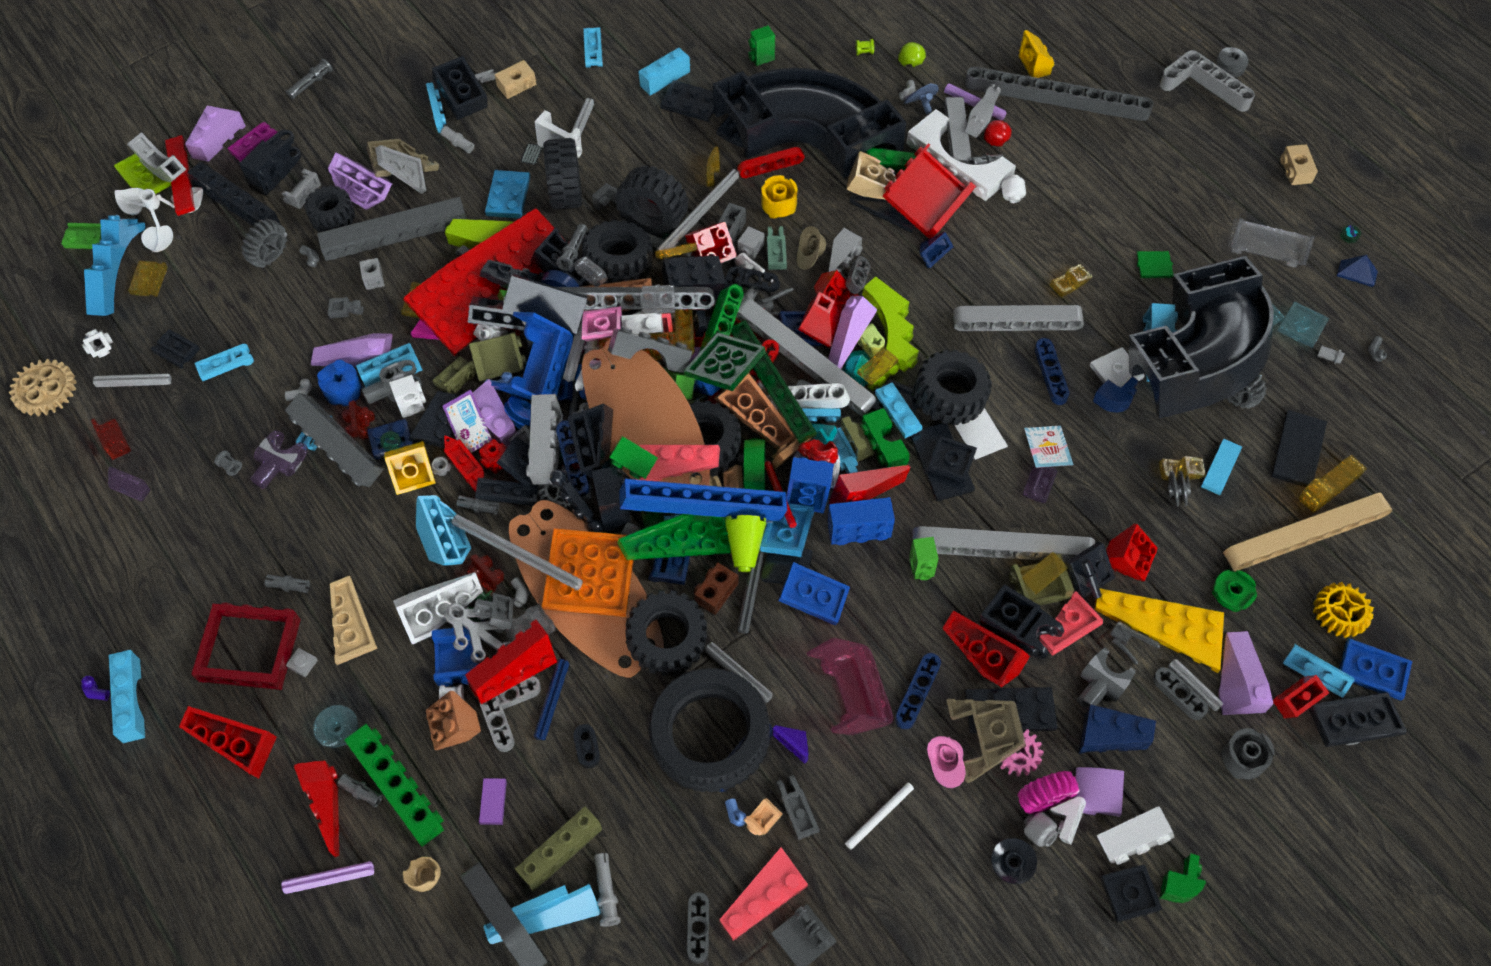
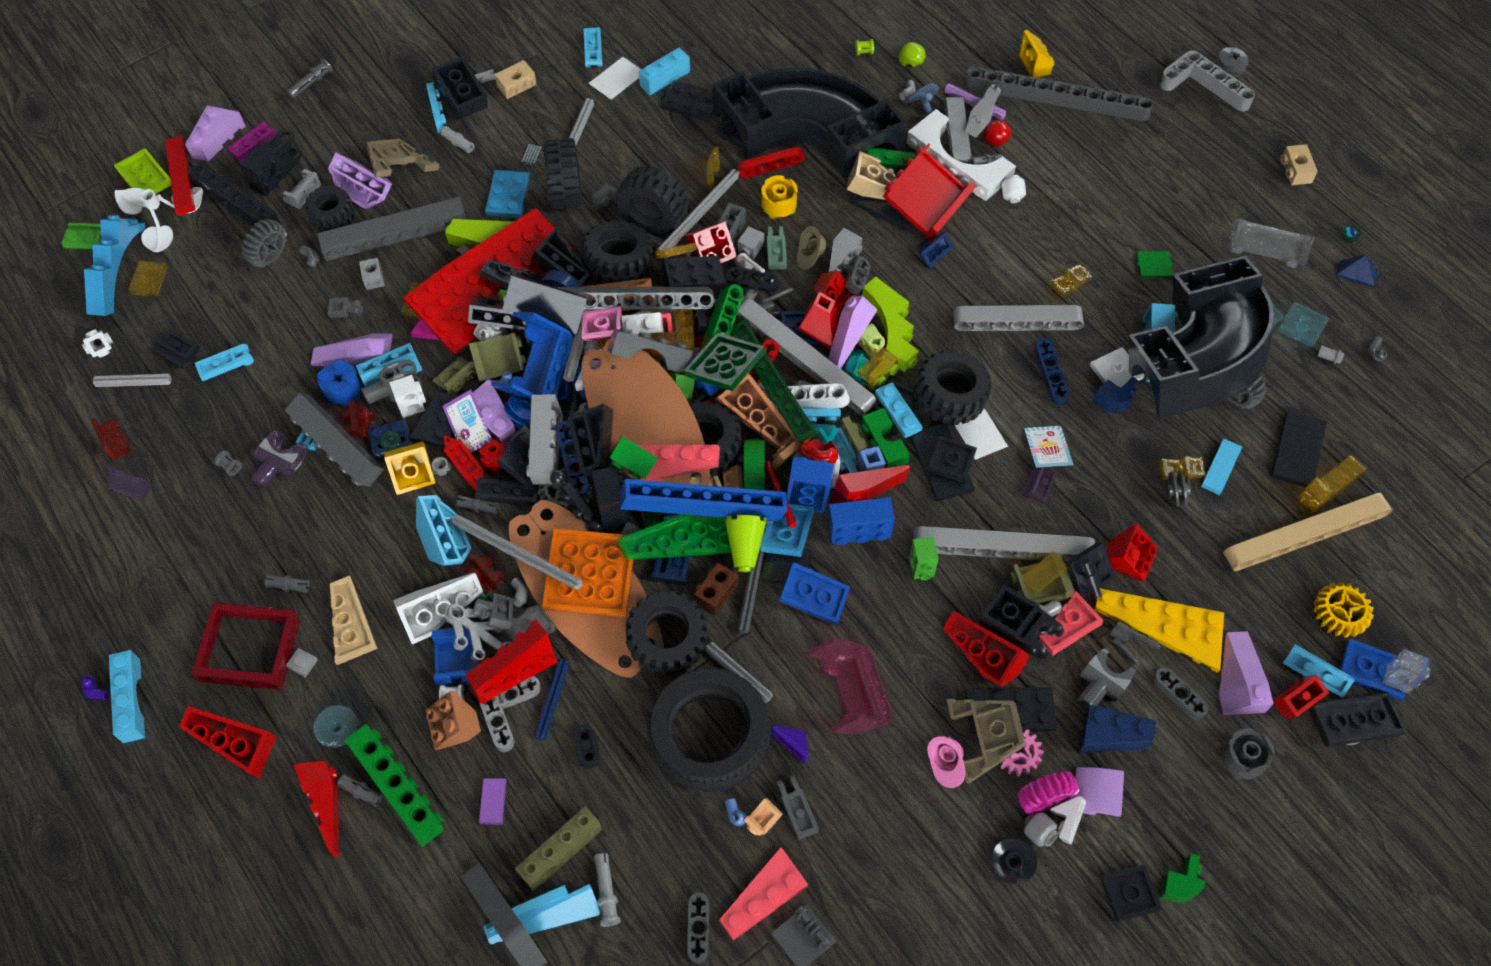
(42, 387): tan gear -> none
(160, 165): light grey arch -> none
(305, 388): light grey arm -> none
(327, 877): lavender axle -> none
(402, 166): light grey wing -> none
(422, 874): tan hair -> none
(547, 131): white panel -> none
(570, 252): dark grey pin -> none
(590, 271): clear beam -> none
(616, 78): none -> white sticker
(658, 299): clear piece -> none
(762, 45): green brick -> none
(870, 459): none -> medium blue brick
(879, 815): white bar -> none
(919, 691): dark blue beam -> none
(1052, 608): none -> light grey arm
(1136, 836): white wedge -> none
(1196, 685): light grey axle -> none
(1231, 600): green plate -> none
(1407, 671): none -> clear brick

